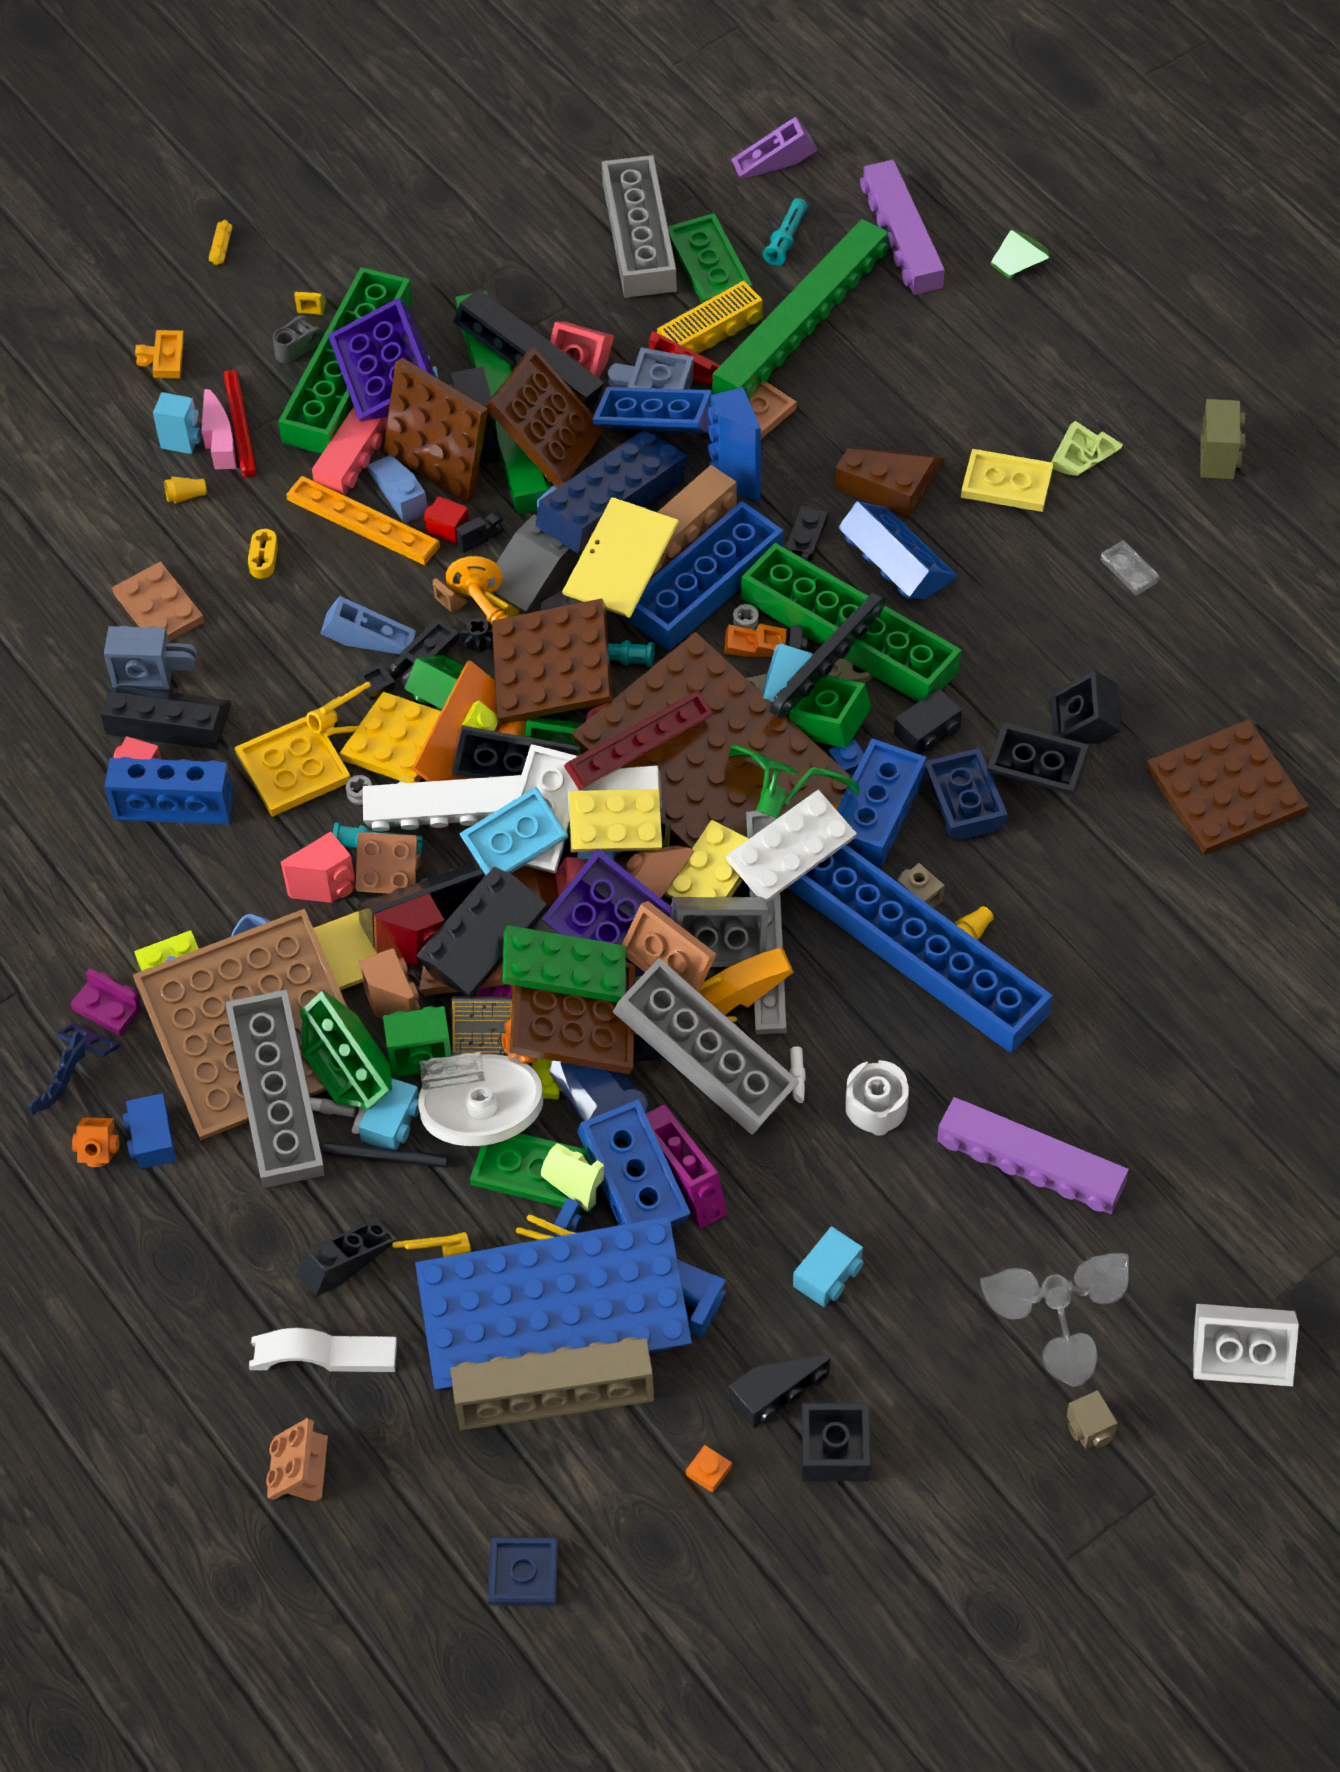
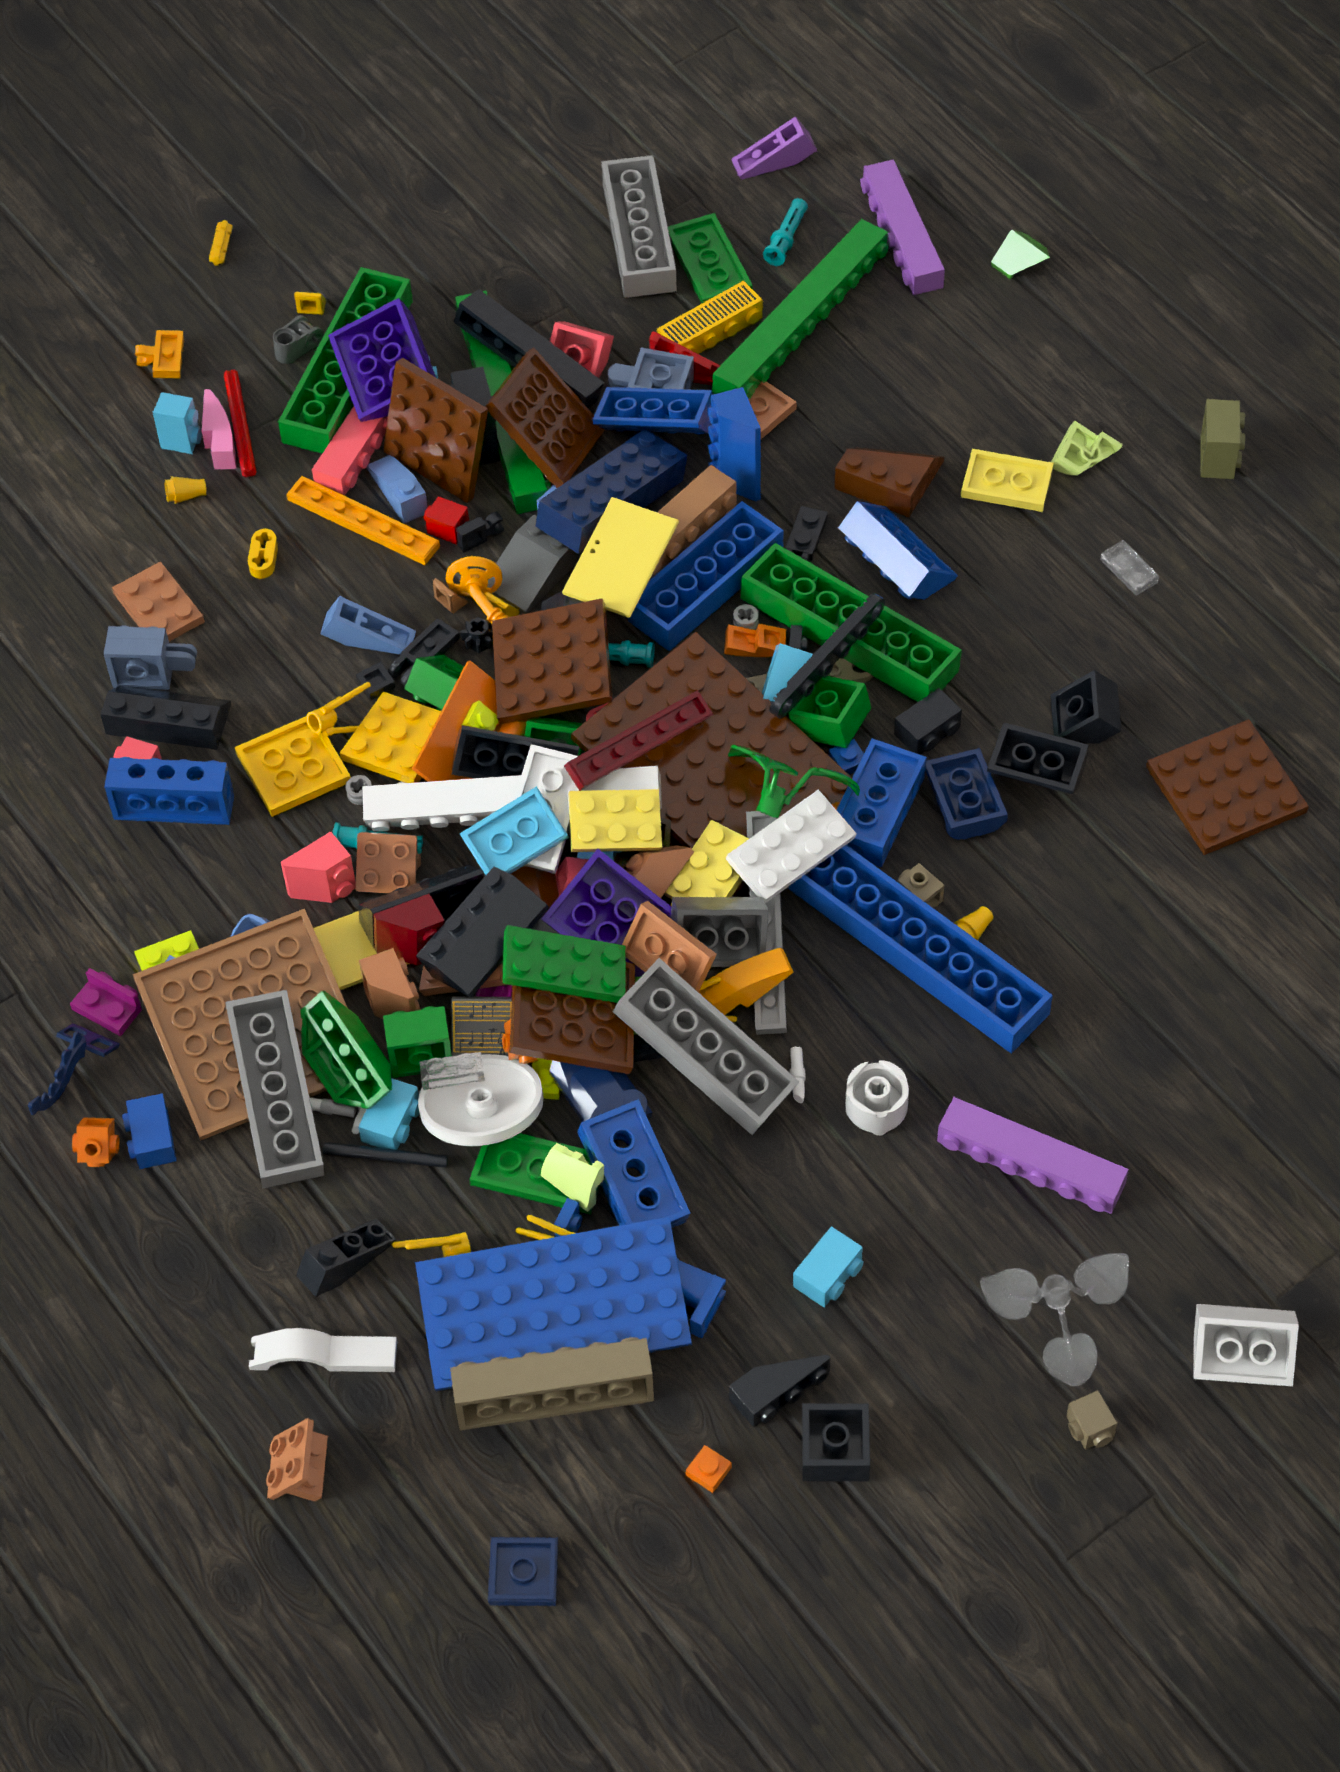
(690, 1168): magenta slope -> none

